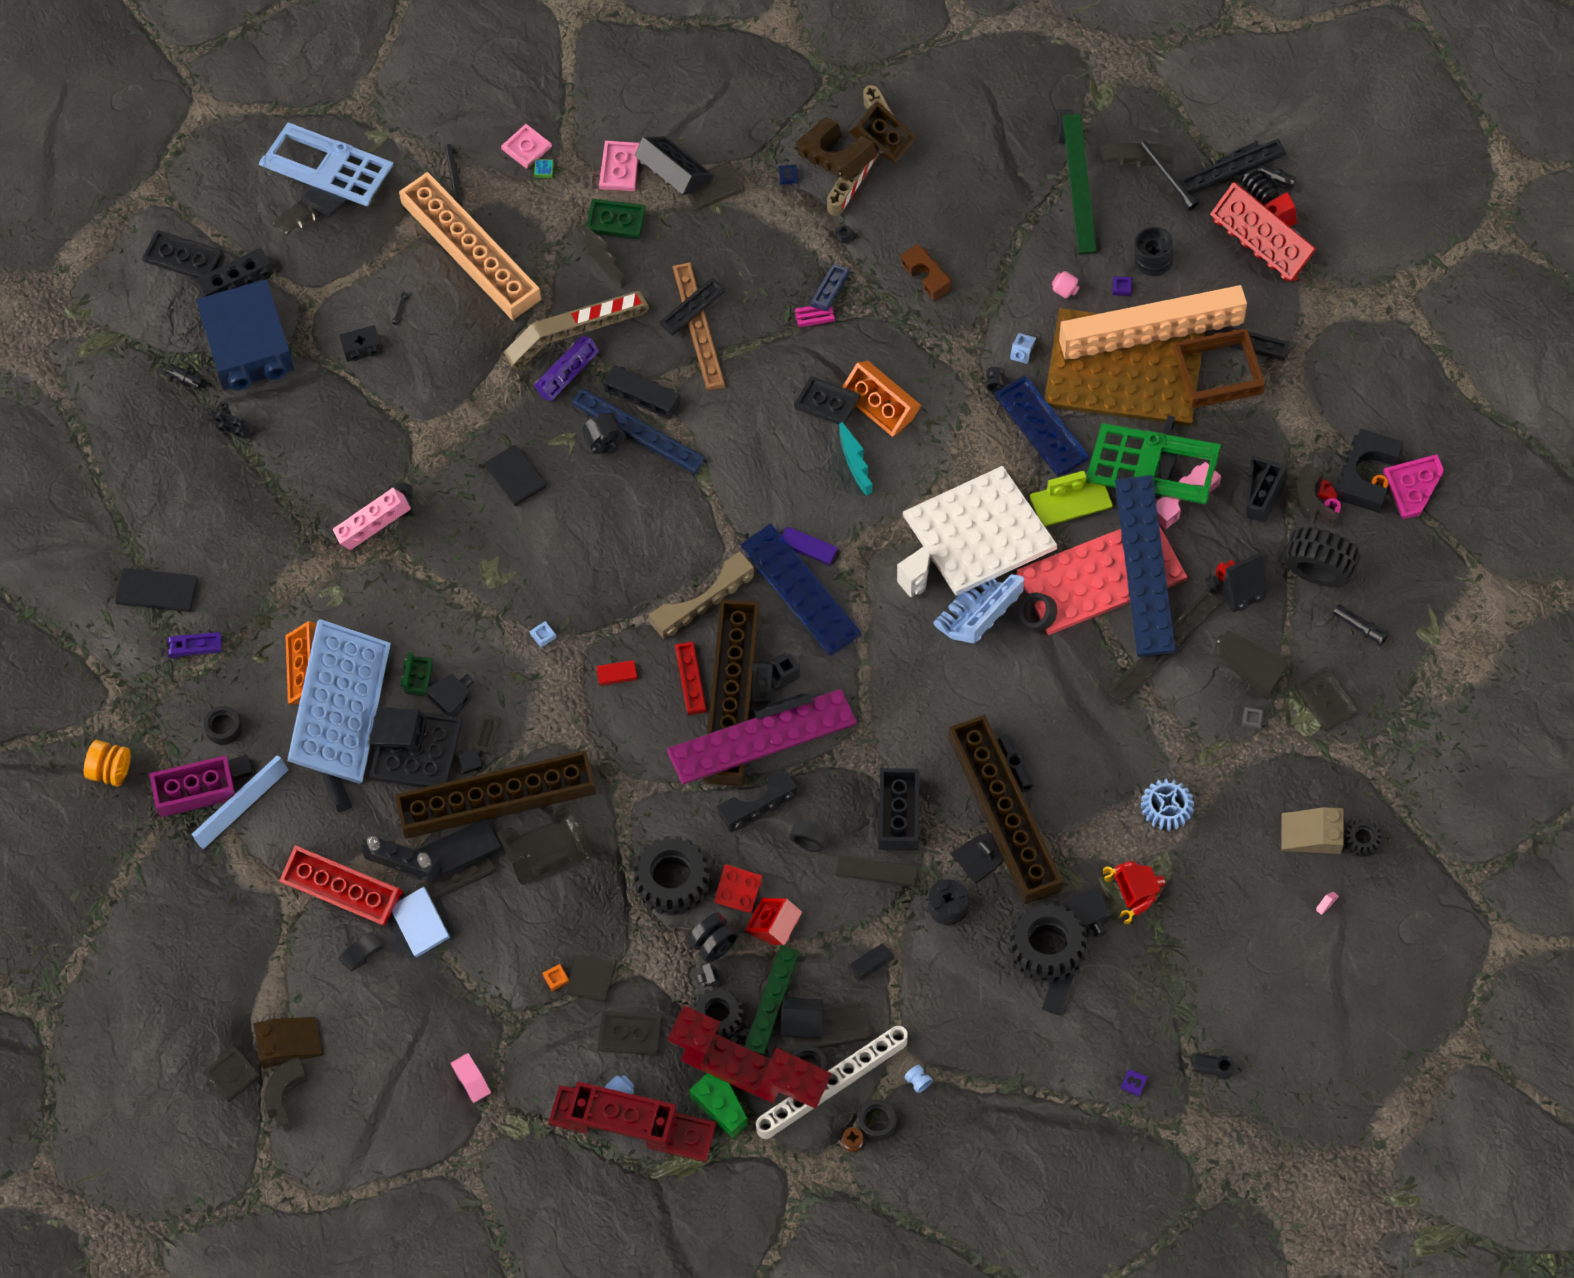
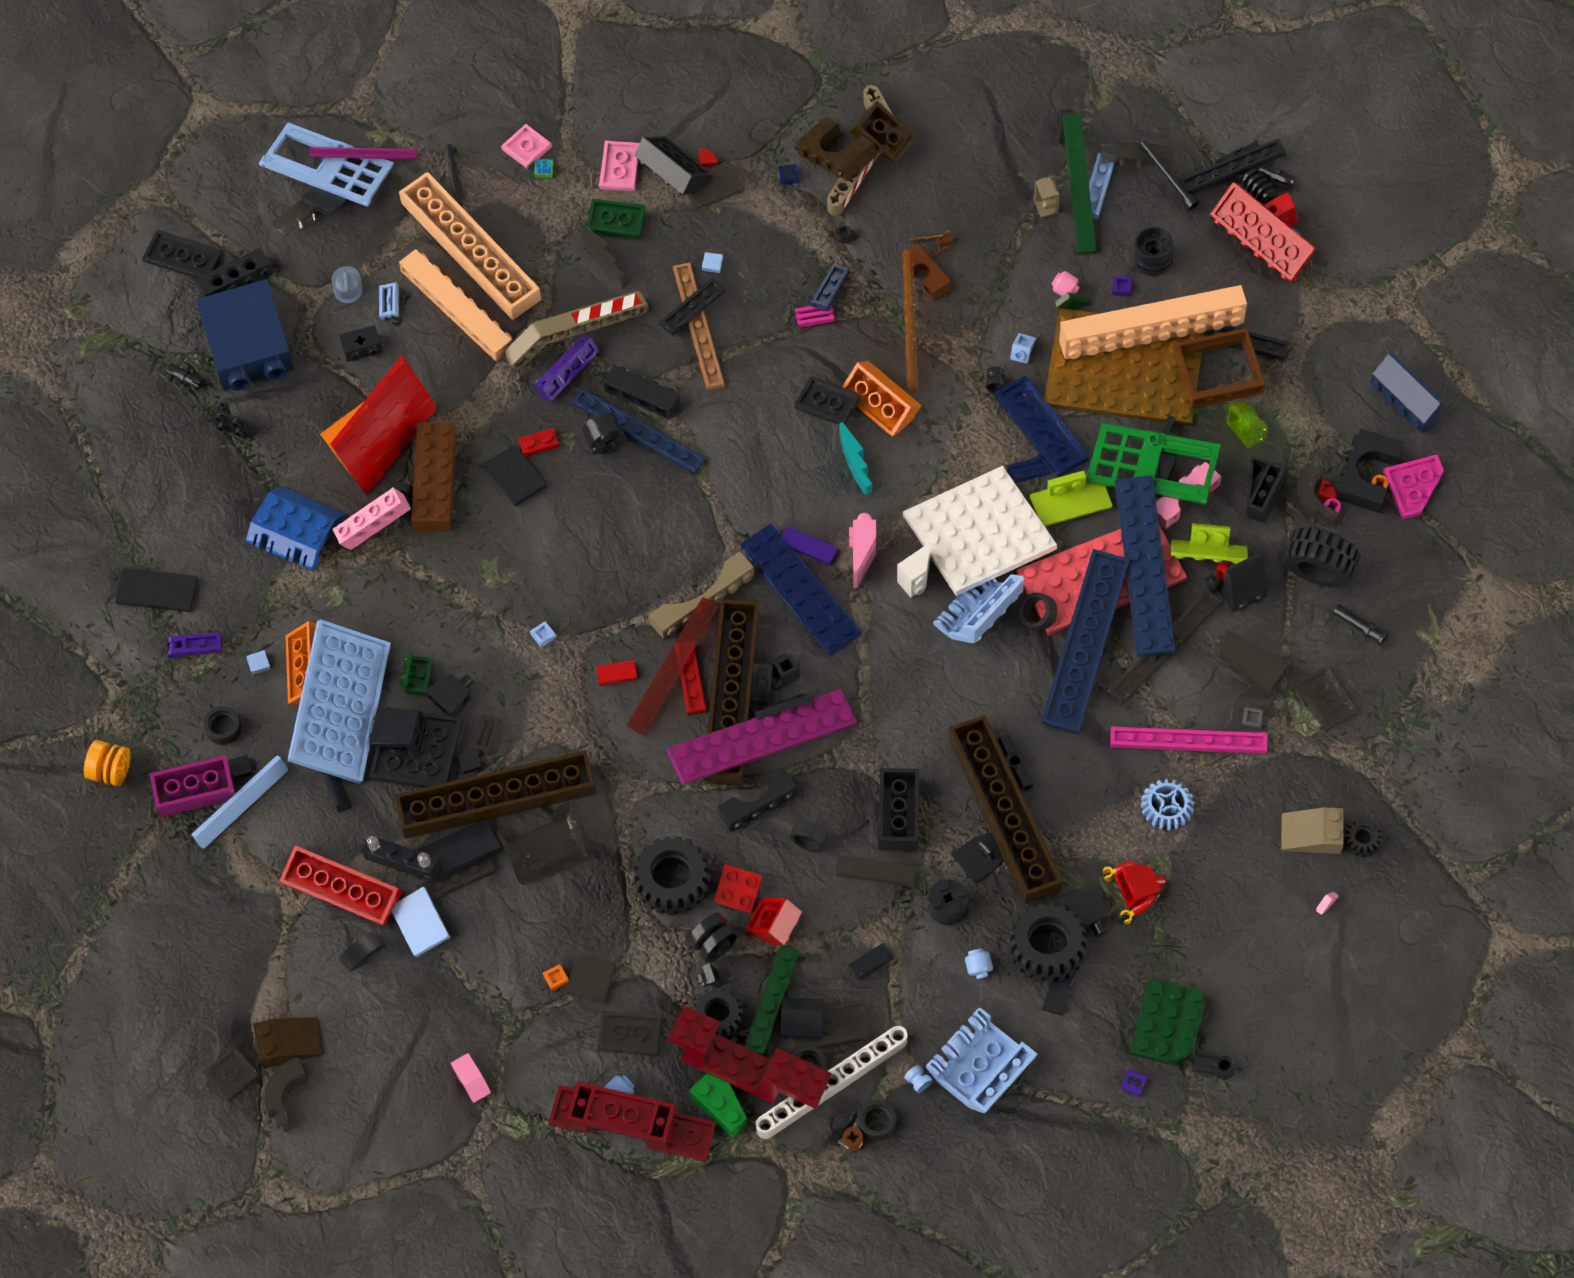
(258, 662): none -> light blue tile
(292, 526): none -> blue slope
(347, 284): none -> sand blue piece
(370, 153): none -> magenta axle
(381, 426): none -> red piece
(392, 303): none -> light blue tile
(434, 477): none -> reddish brown brick
(456, 304): none -> light nougat brick
(538, 442): none -> red plate
(672, 666): none -> clear red tile
(707, 158): none -> red tile
(712, 262): none -> light blue tile
(863, 540): none -> bright pink slope
(910, 328): none -> clear orange tile
(942, 239): none -> reddish brown plant
(978, 963): none -> light blue head
(980, 1063): none -> light blue slope
(1026, 467): none -> clear blue tile
(1046, 197): none -> dark tan window
(1072, 301): none -> dark green tile
(1085, 641): none -> dark blue plate
(1099, 183): none -> light blue tile
(1168, 1023): none -> dark green plate
(1188, 740): none -> dark pink plate
(1209, 543): none -> lime bracket
(1246, 424): none -> clear neon green slope
(1406, 393): none -> slope

